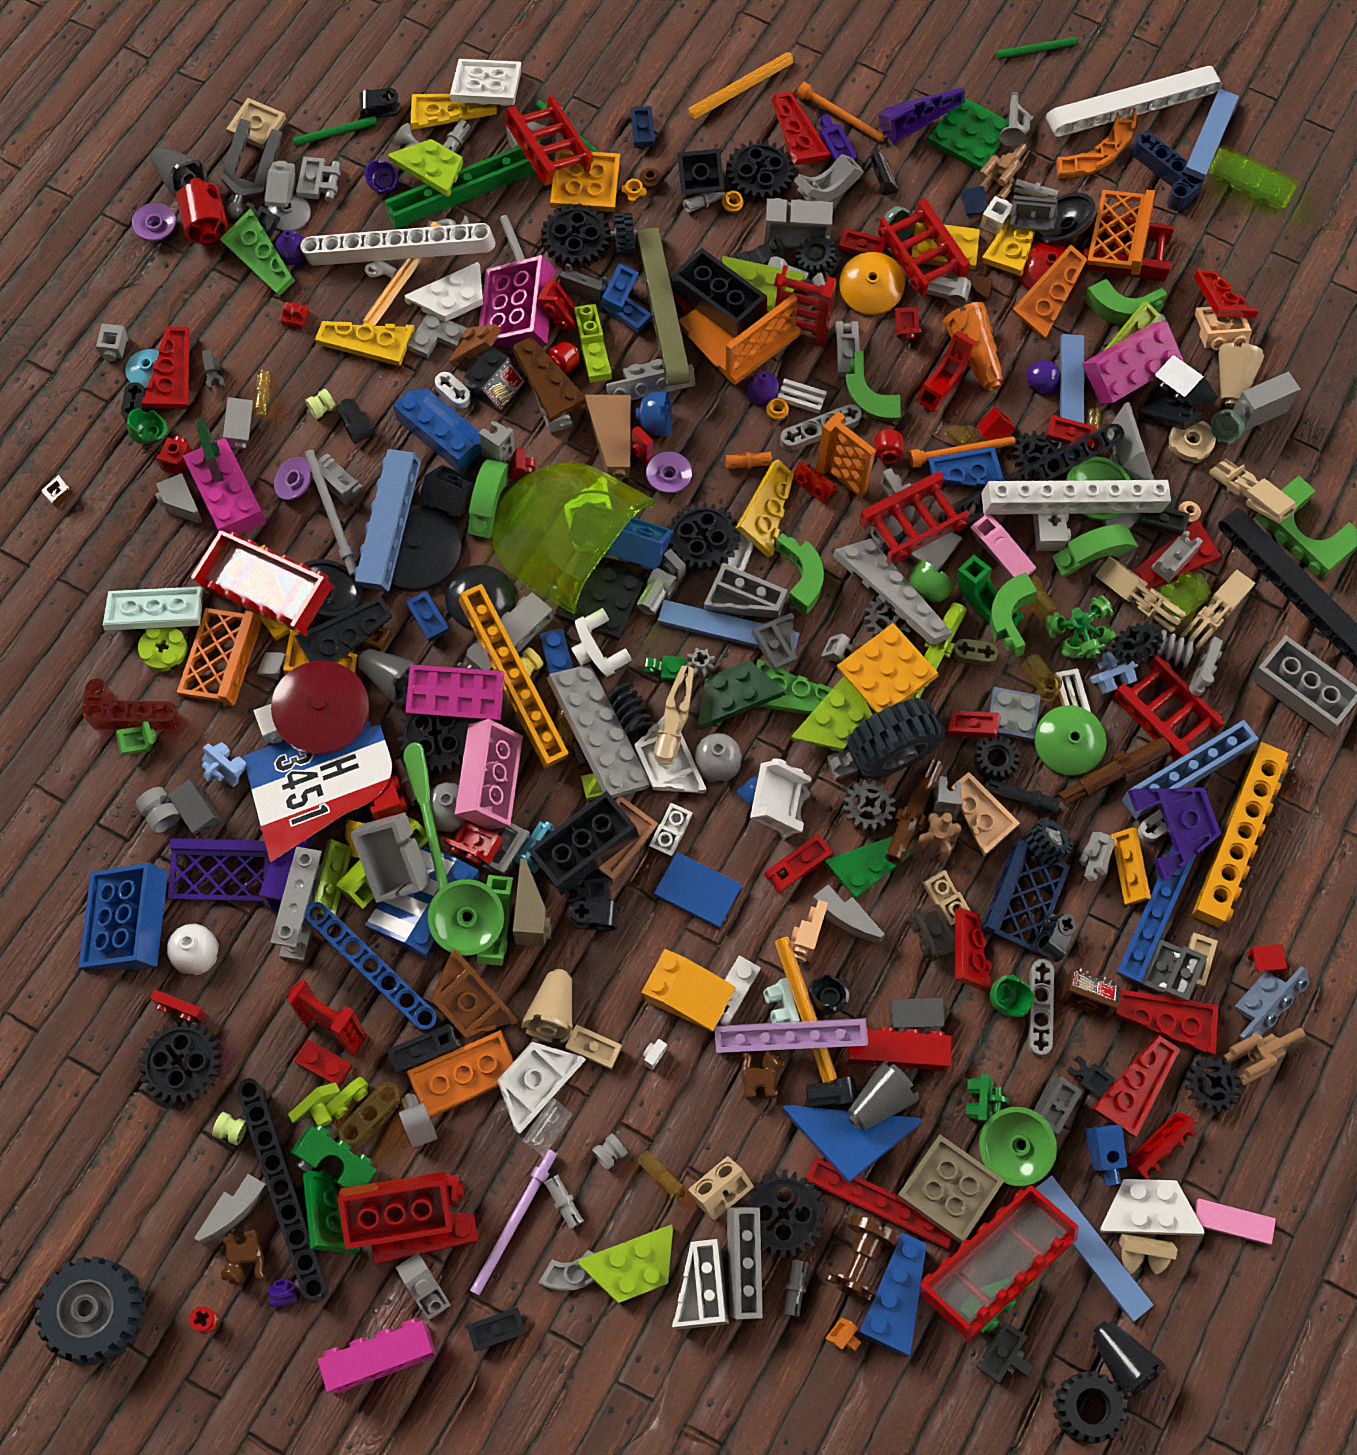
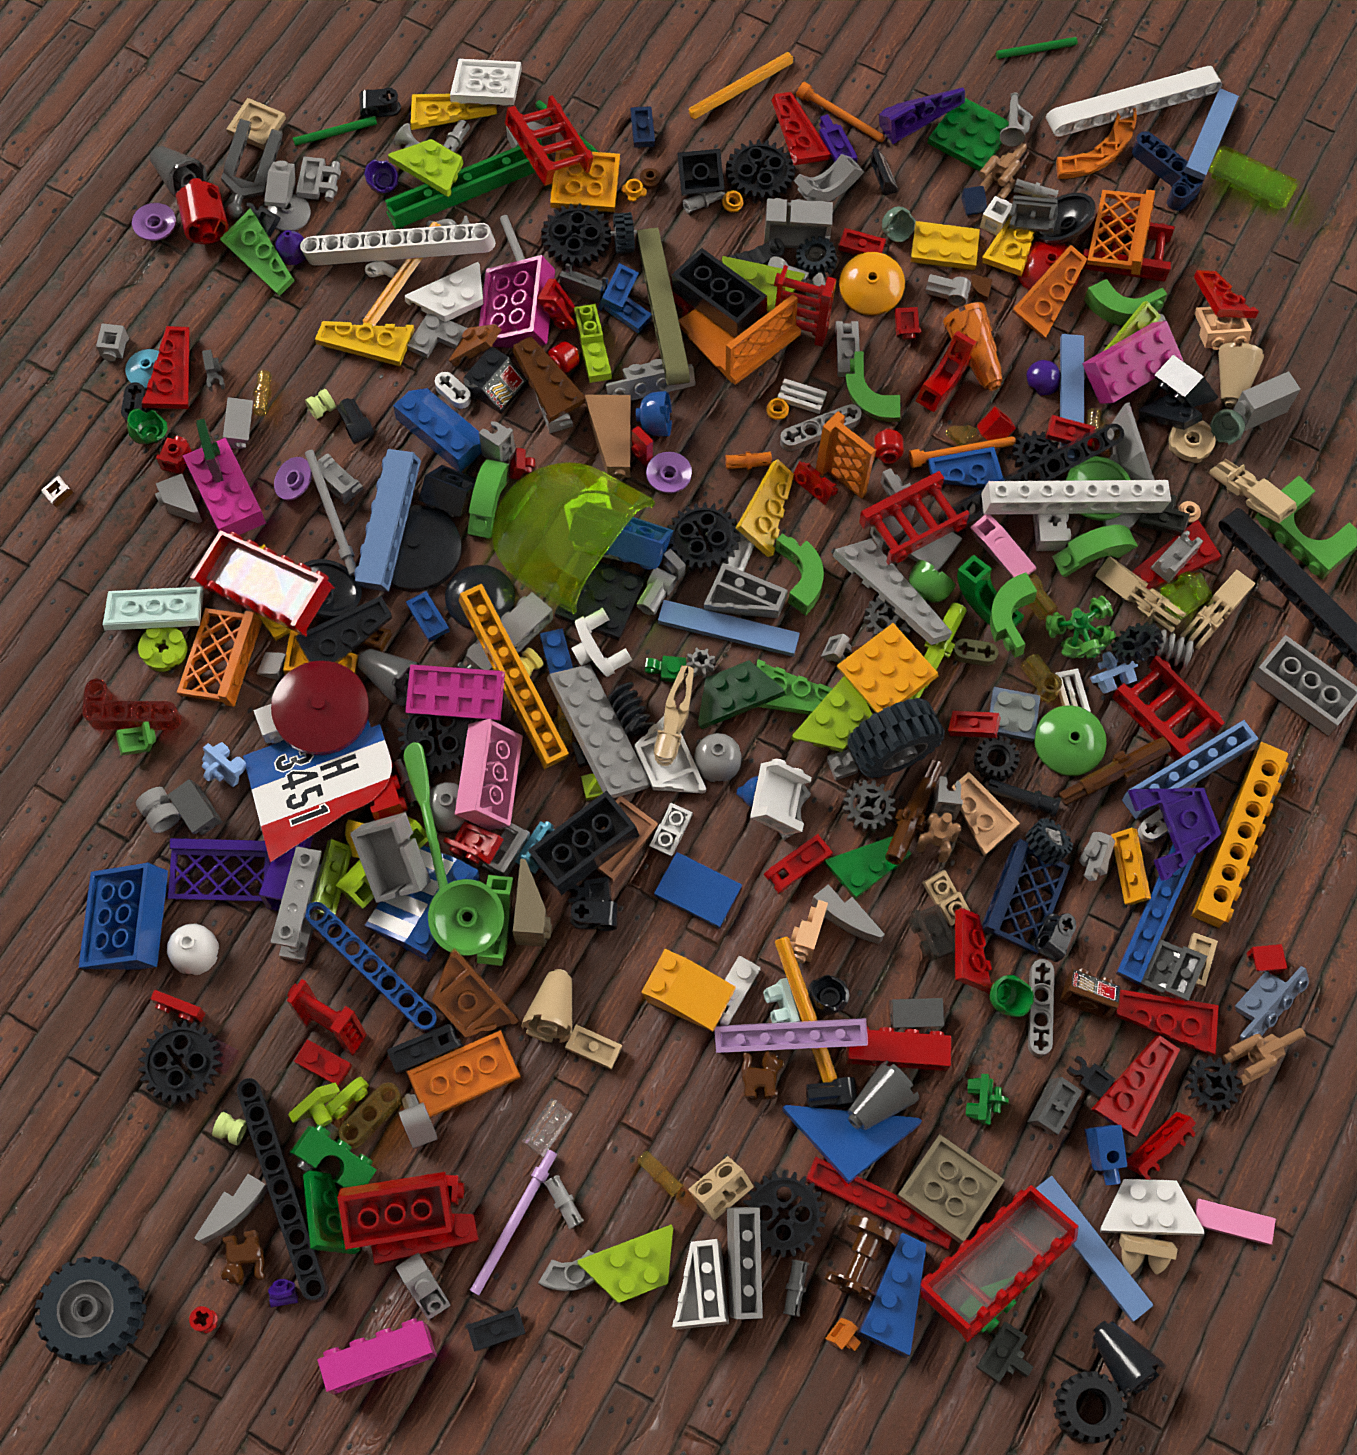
(294, 315): red tile -> none
(535, 1080): white wing -> none
(609, 1151): light grey wheel -> none
(654, 1053): white plate -> none
(762, 388): dark purple helmet -> none
(777, 641): dark grey wing -> none
(935, 231): red fence -> none
(1001, 1149): bright green dish -> none
(1206, 667): light grey plate -> none

